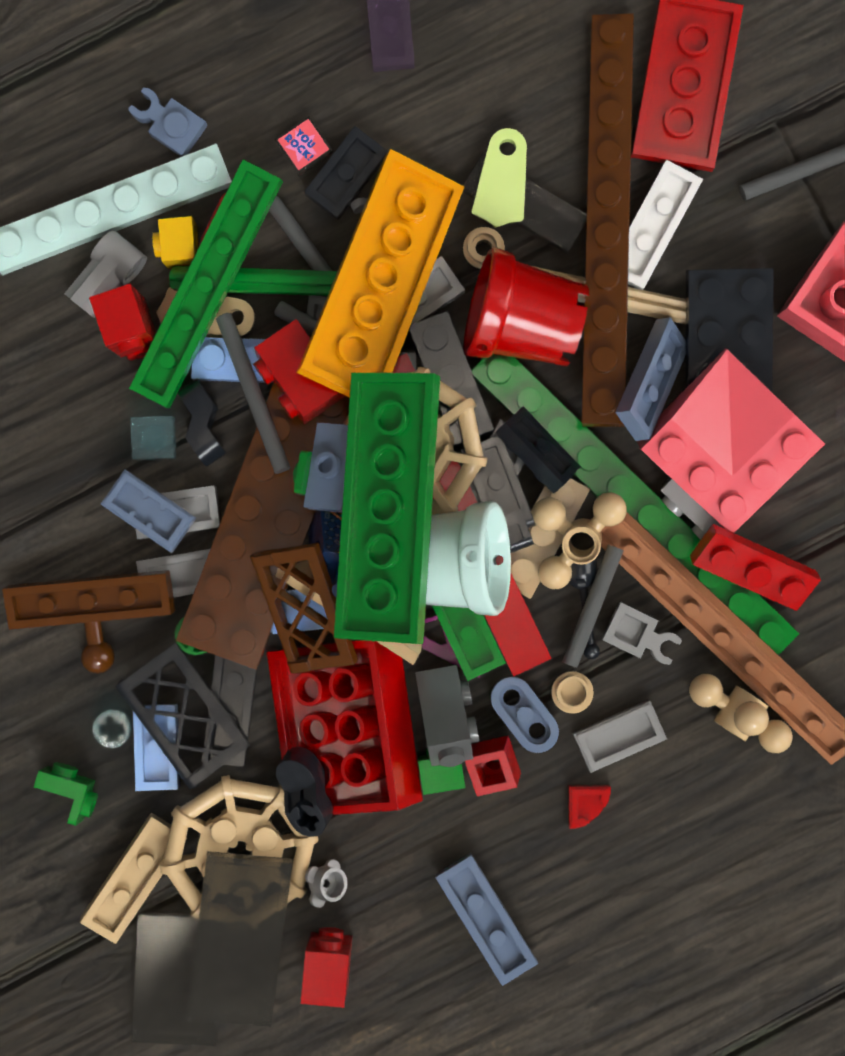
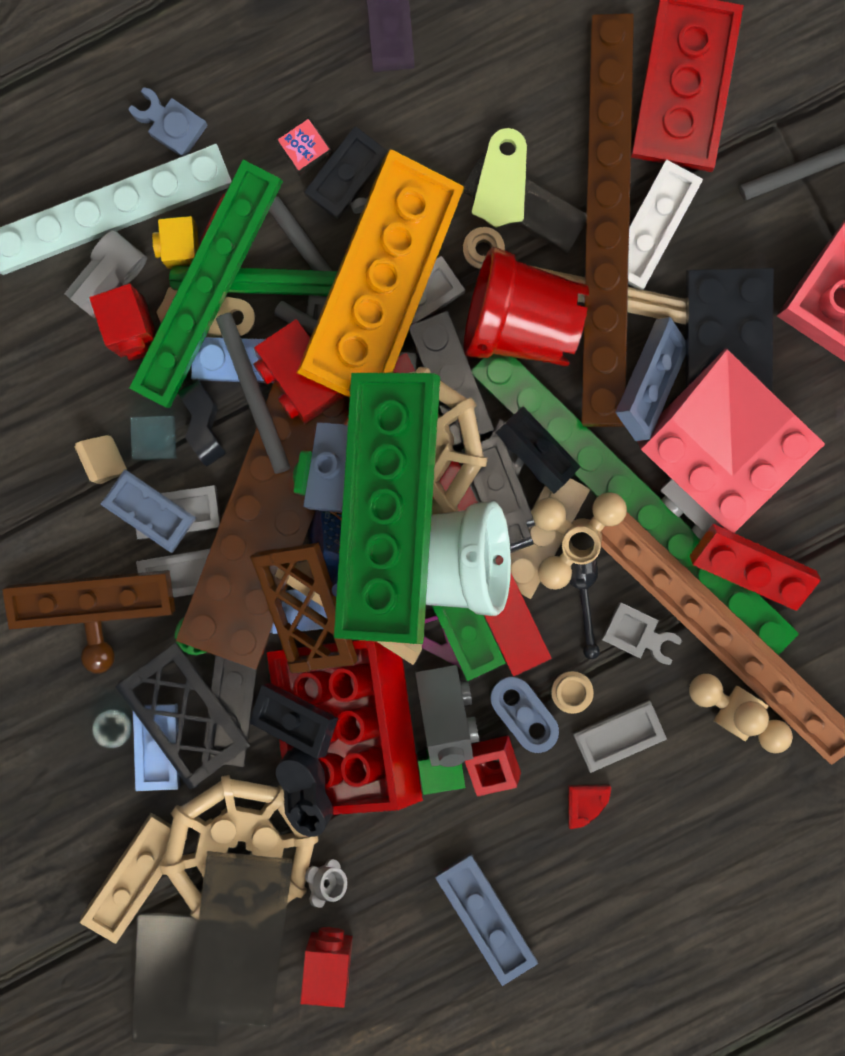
(64, 781): green bracket -> none
(100, 458): none -> tan slope
(293, 720): none -> black plate
(592, 606): dark grey bar -> none

